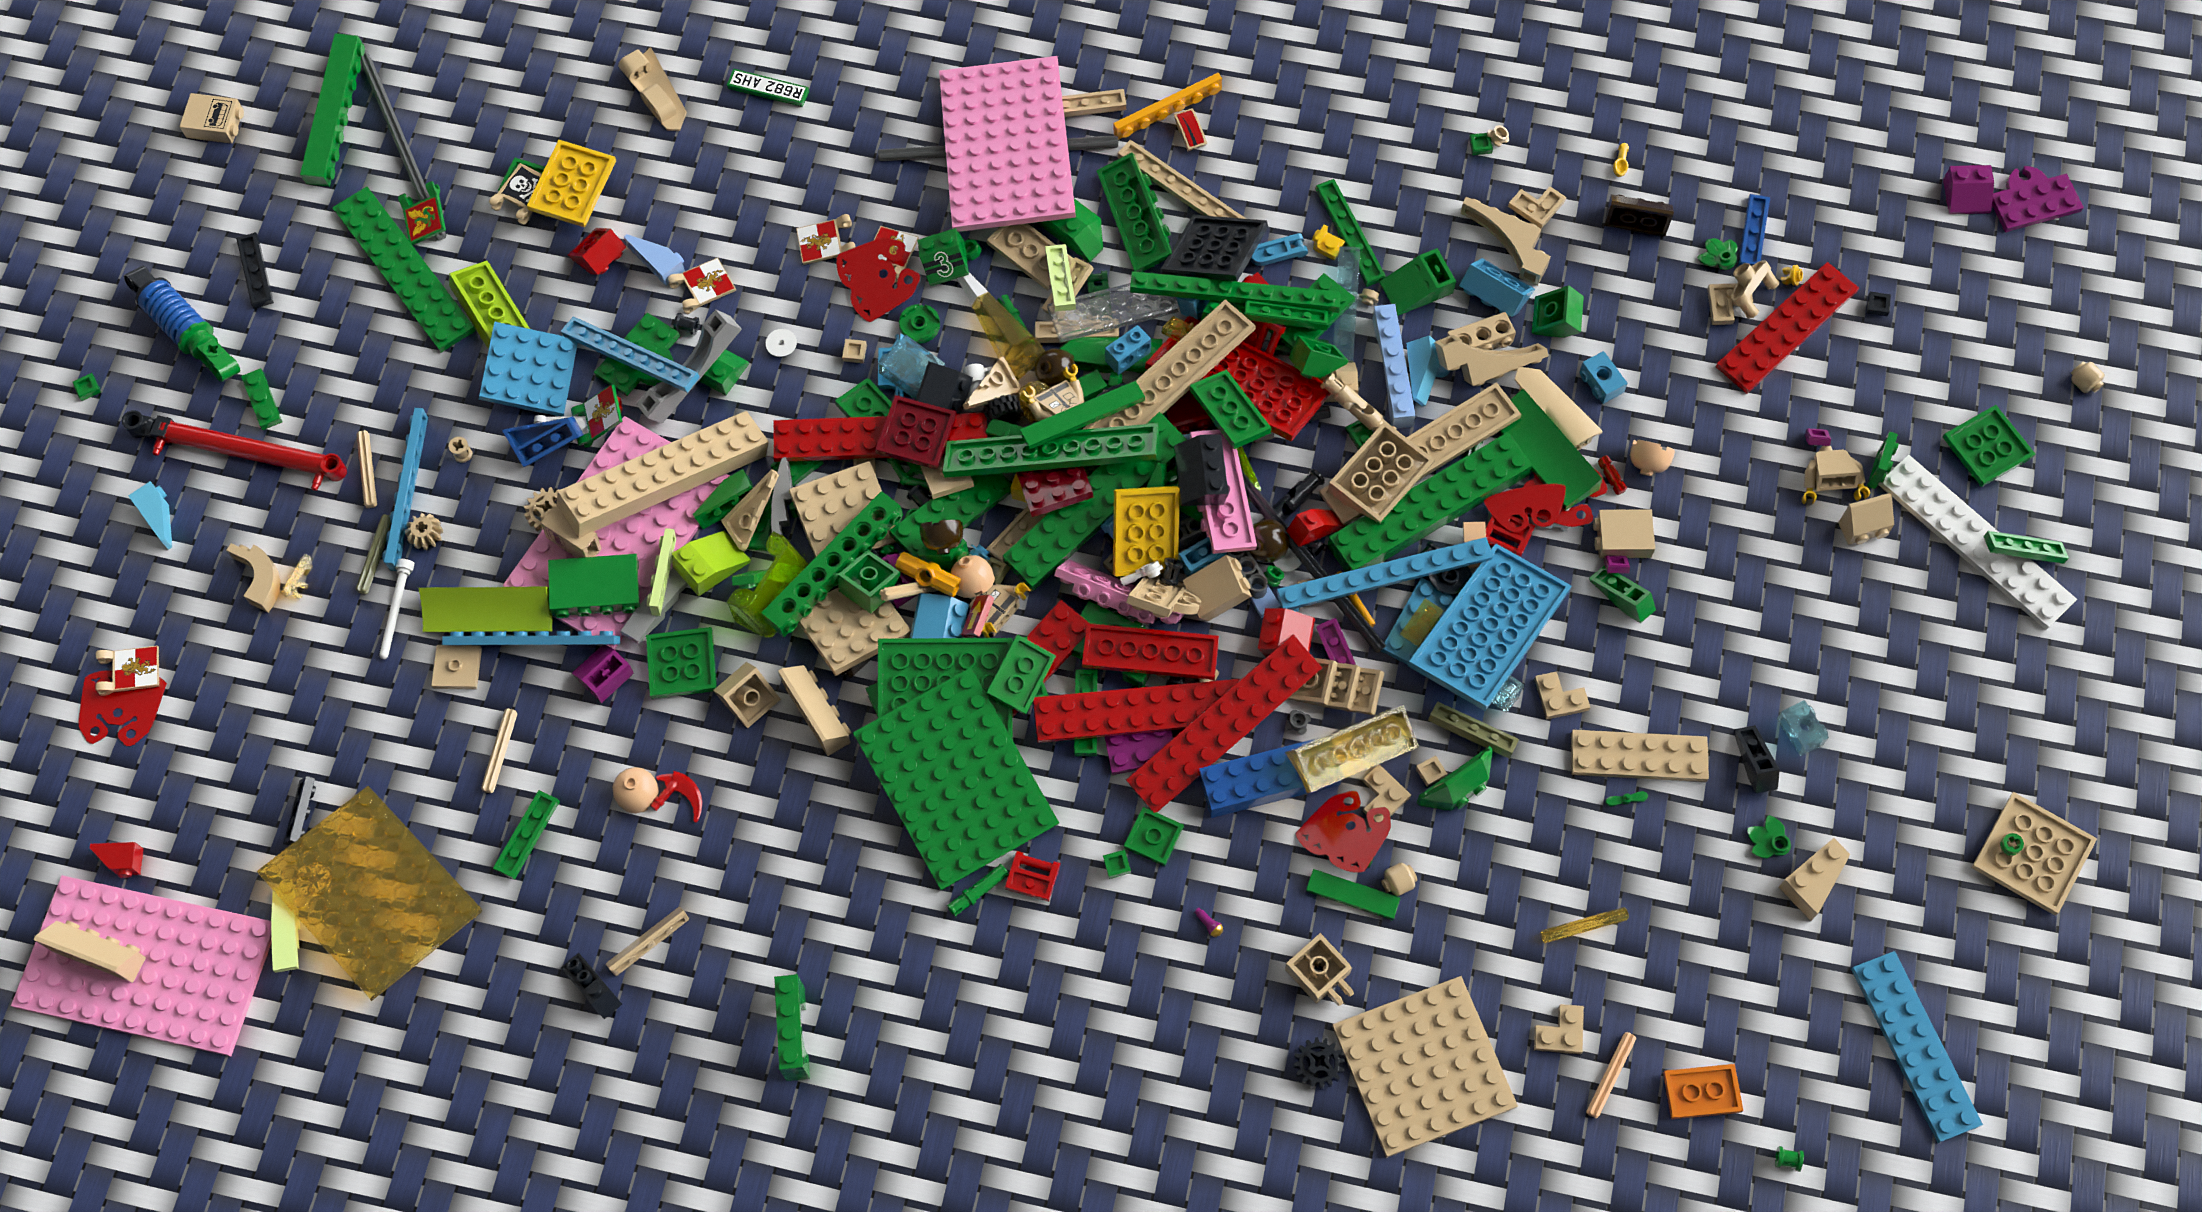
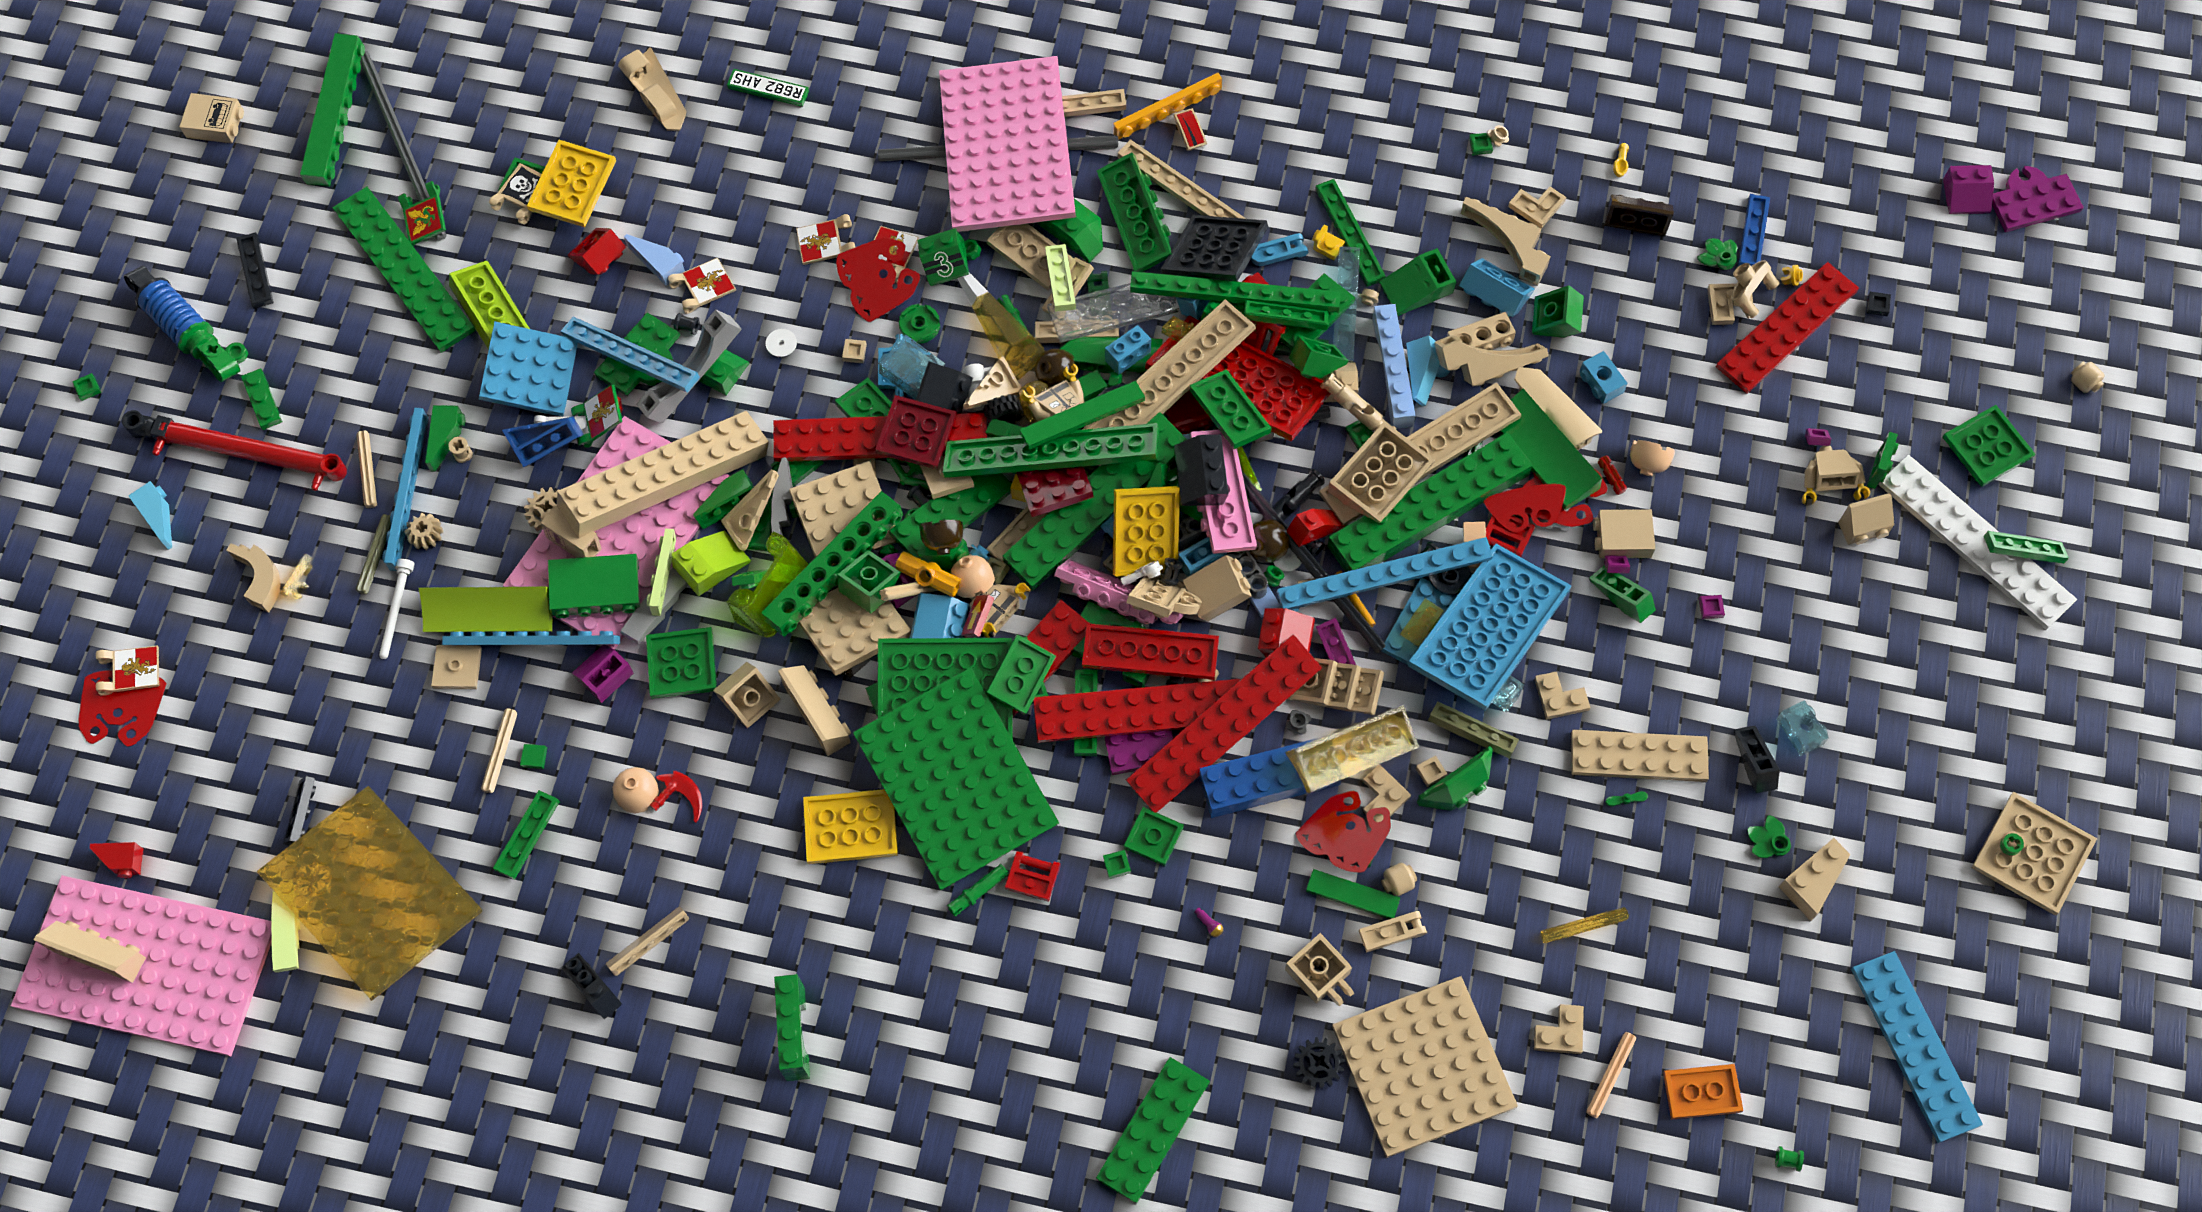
(237, 351): none -> green tile
(444, 426): none -> green slope
(533, 756): none -> green tile
(849, 827): none -> yellow plate
(1153, 1130): none -> green plate
(1391, 931): none -> tan plate
(1711, 606): none -> magenta tile

